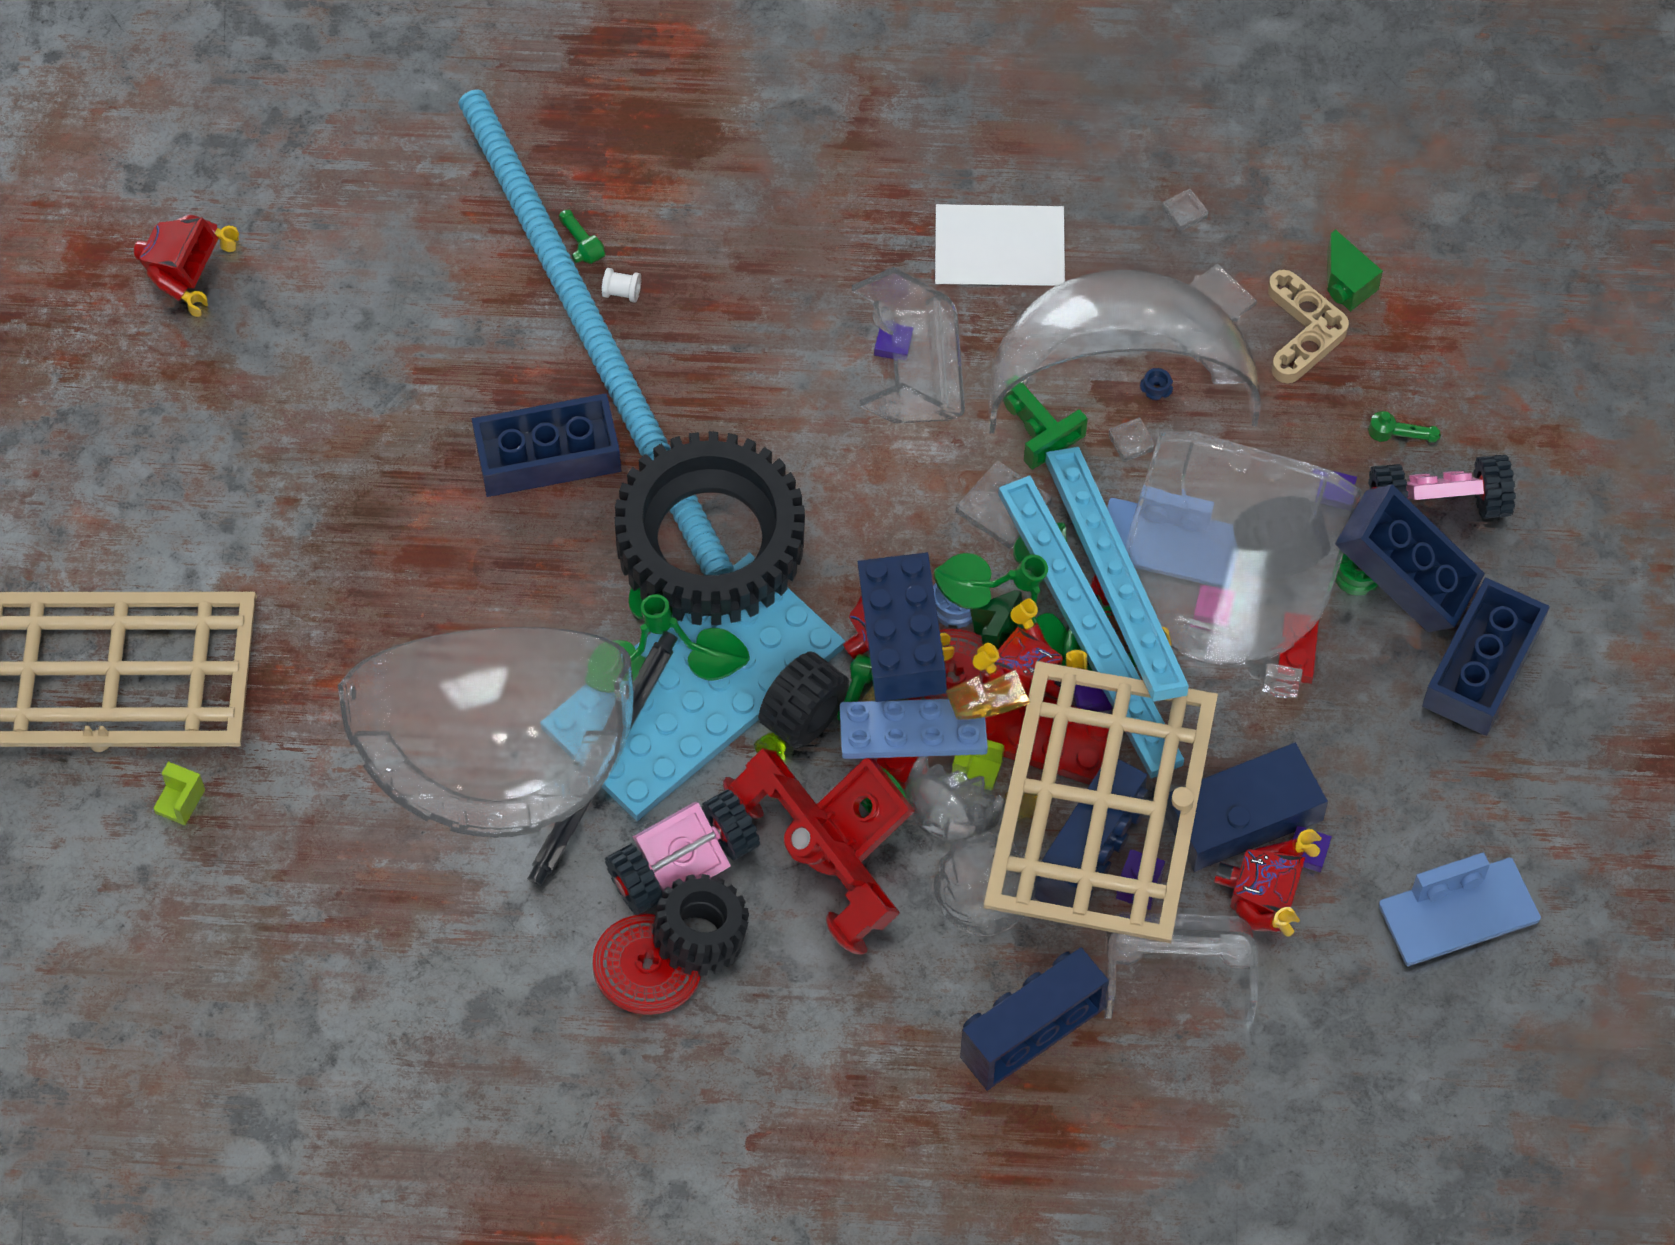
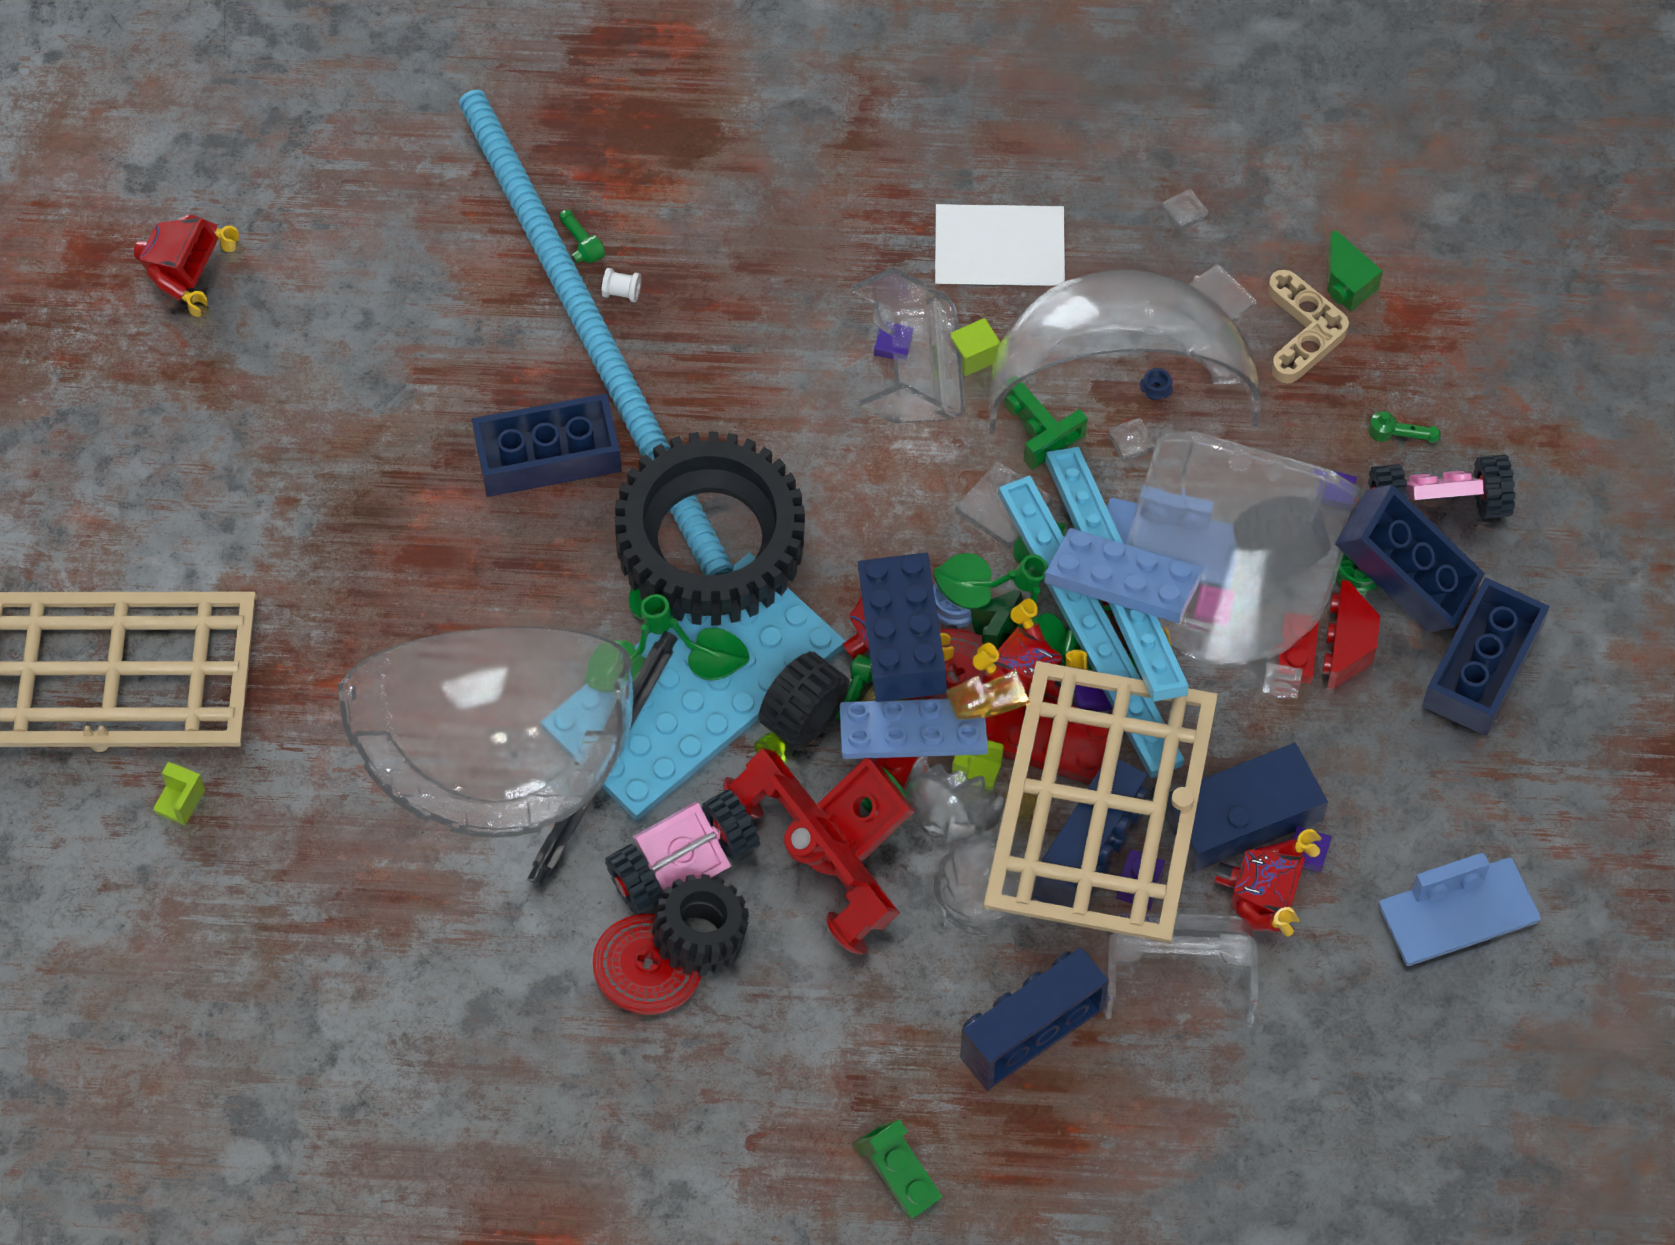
(898, 1167): none -> green bracket
(976, 346): none -> lime panel
(1123, 575): none -> medium blue plate
(1352, 635): none -> red slope

